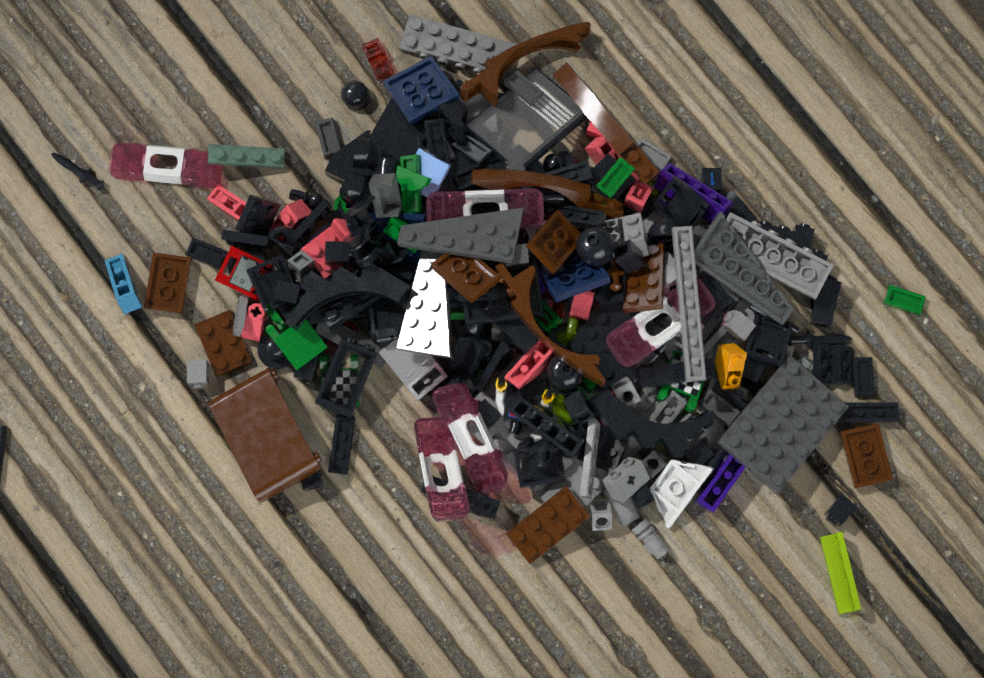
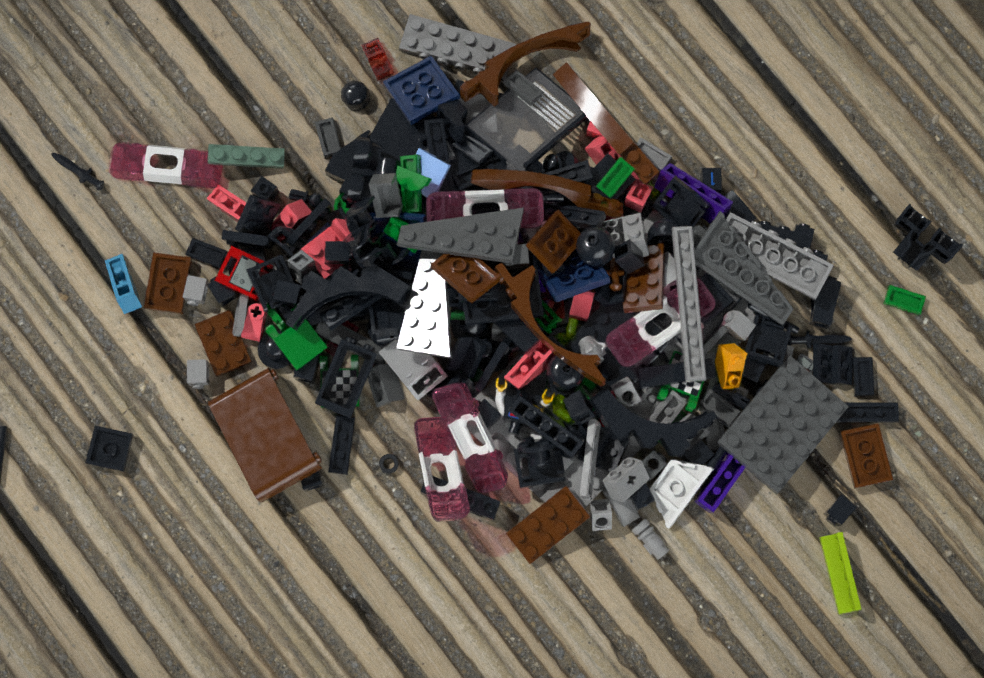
(109, 448): none -> black plate
(195, 290): none -> light grey brick
(222, 293): none -> black brick
(265, 189): none -> black brick
(385, 385): none -> dark grey panel
(388, 456): none -> black piece
(591, 347): none -> light grey rock
(913, 251): none -> black piece

